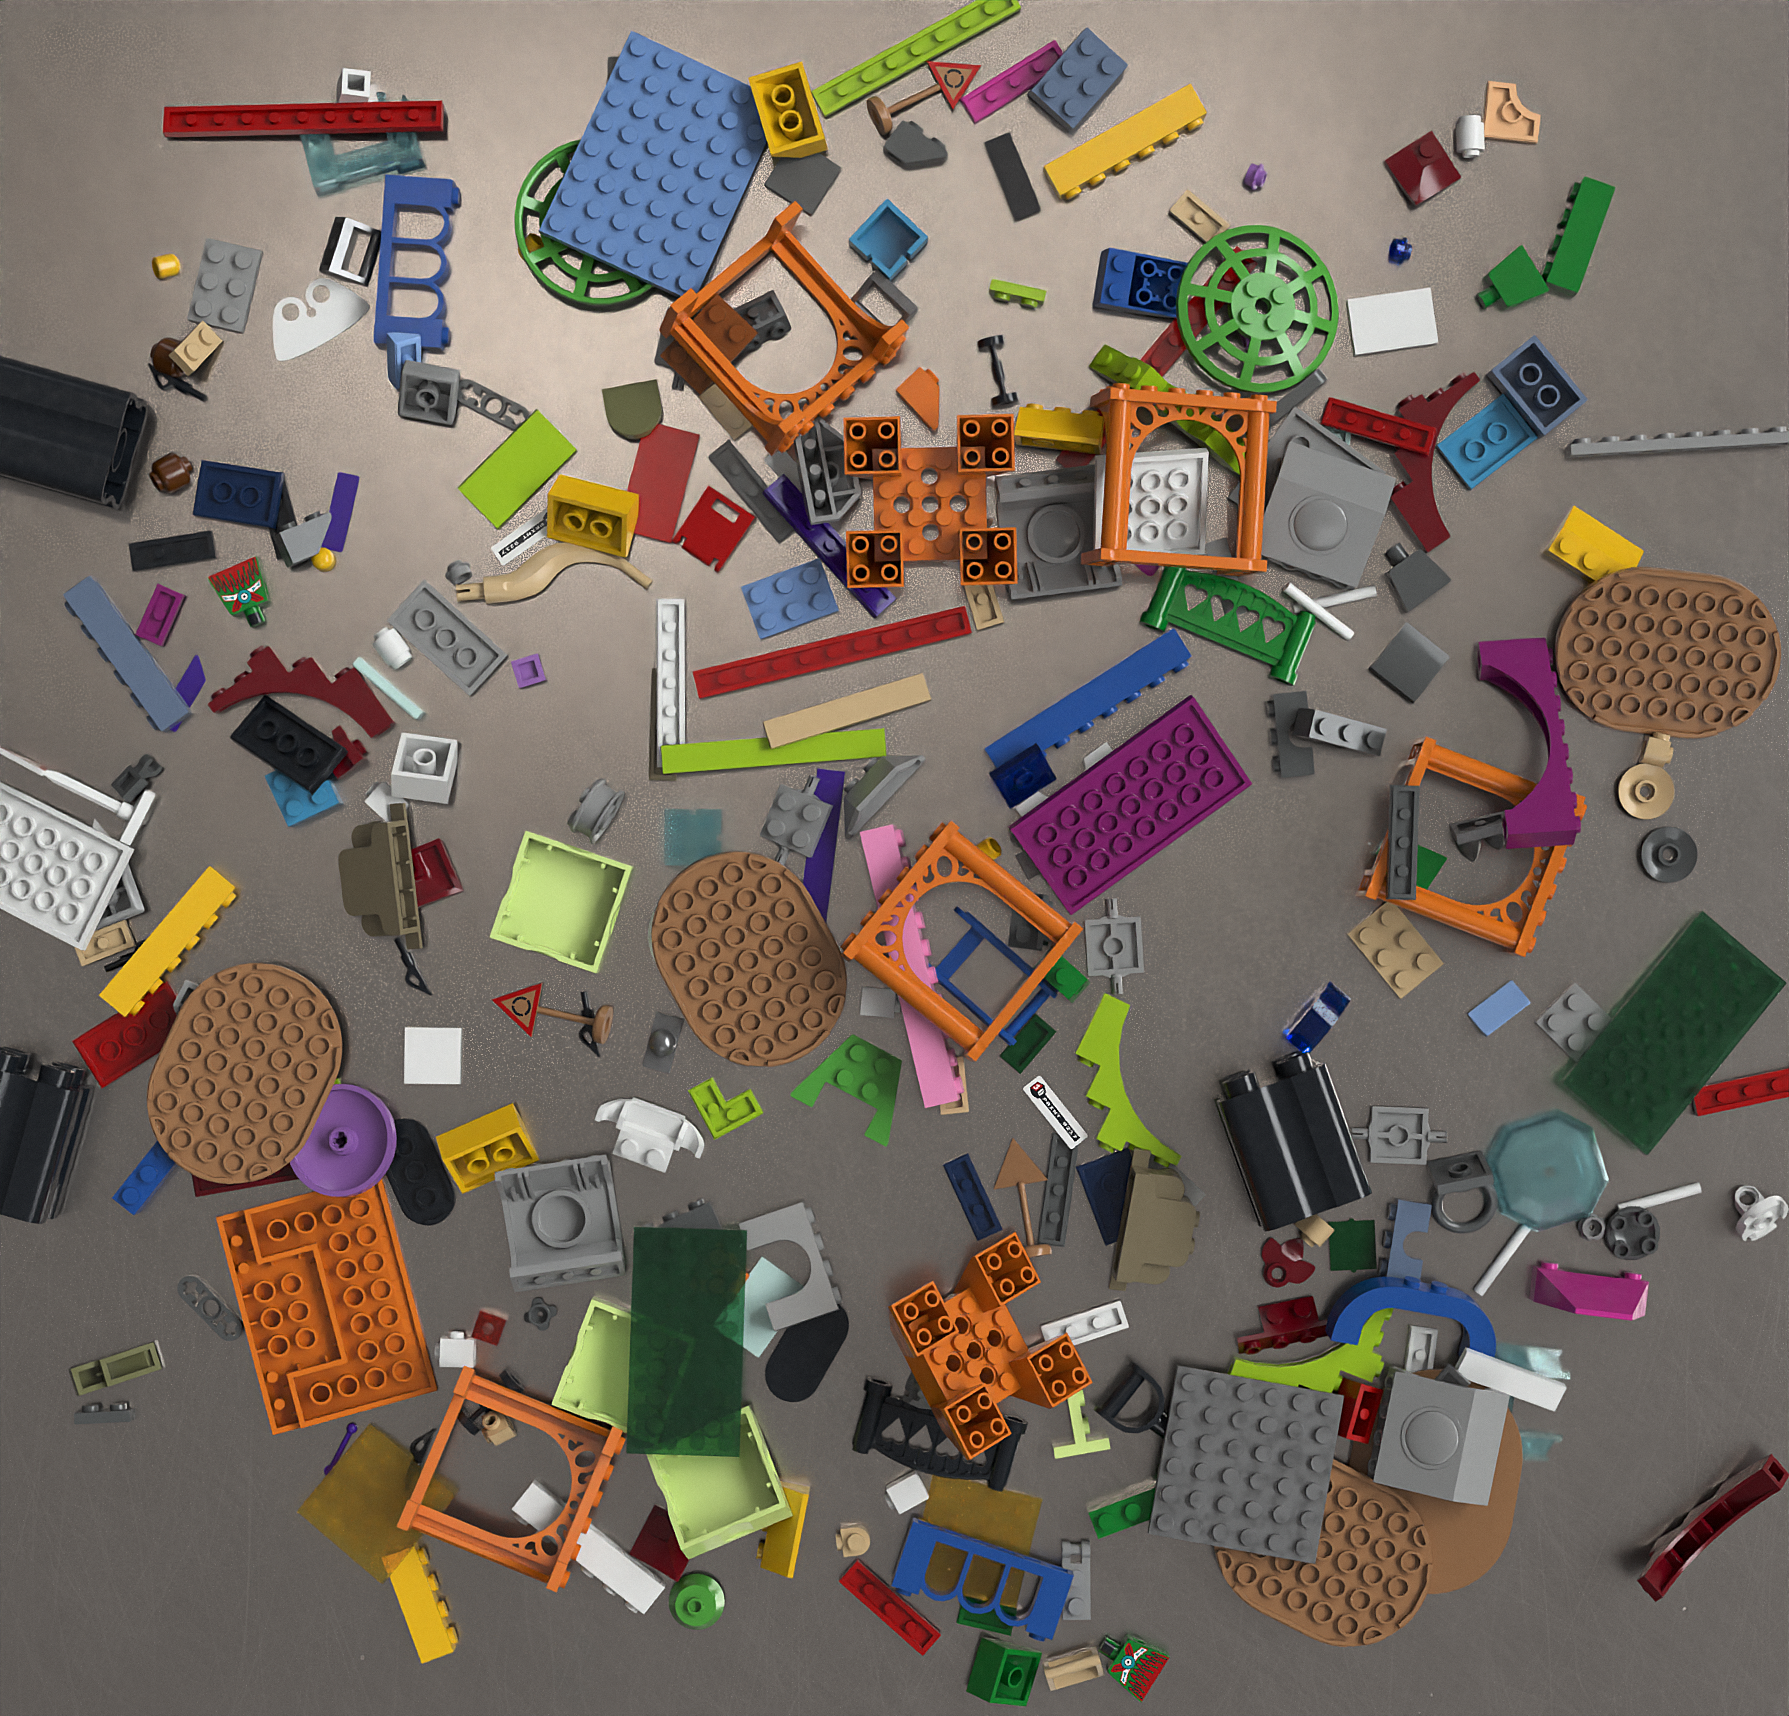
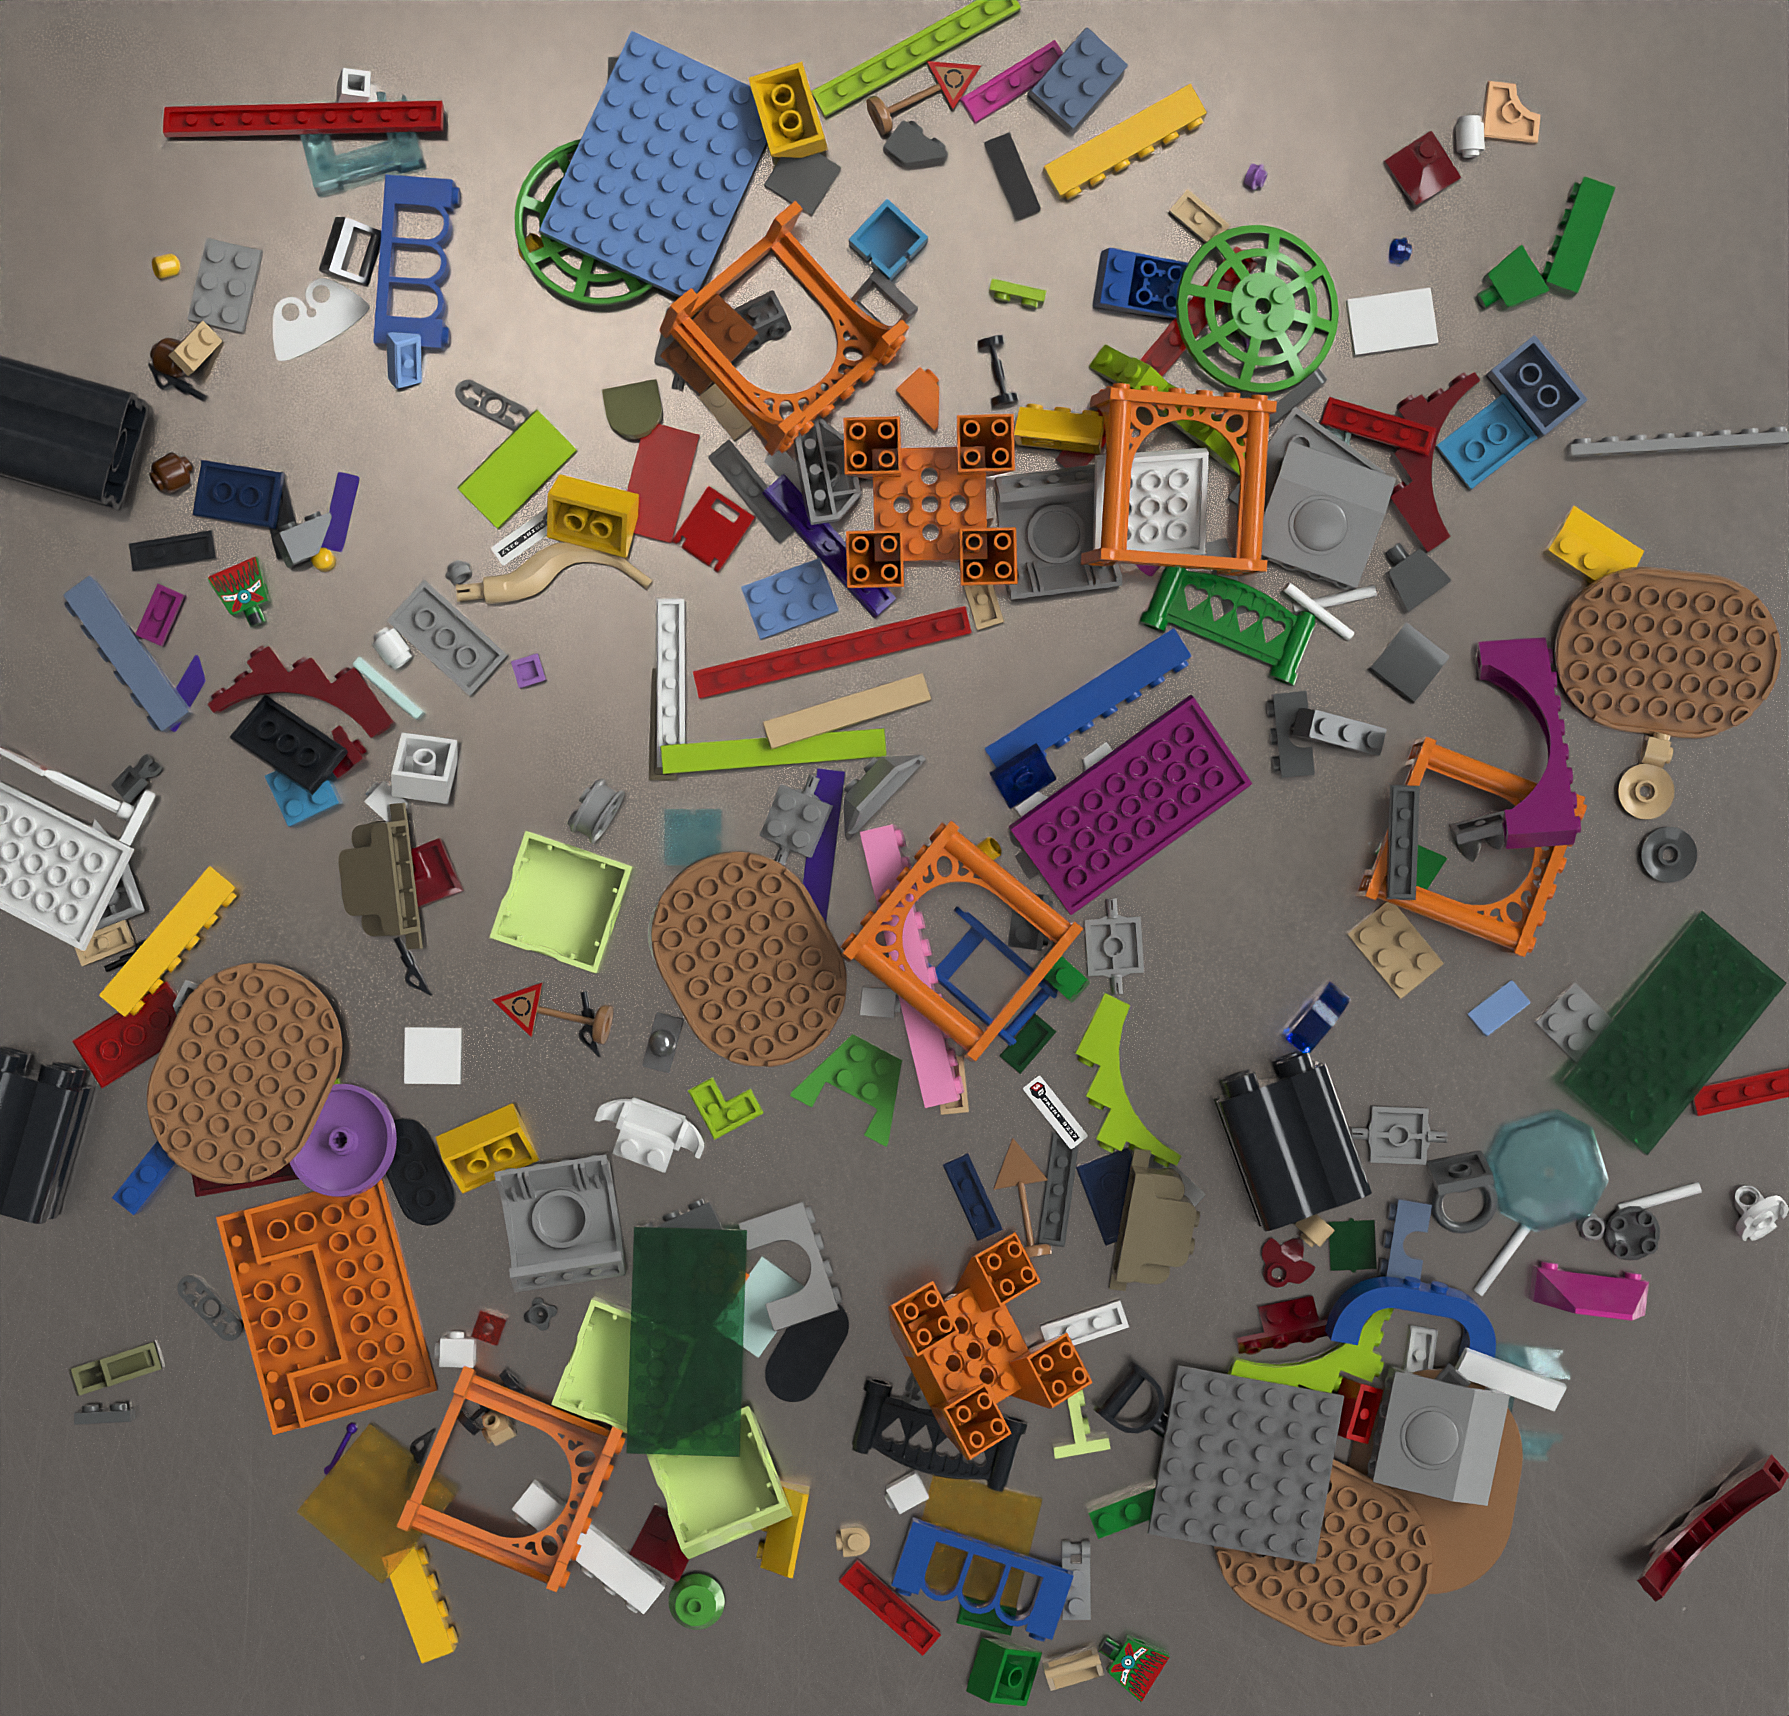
(439, 403): light grey brick -> none

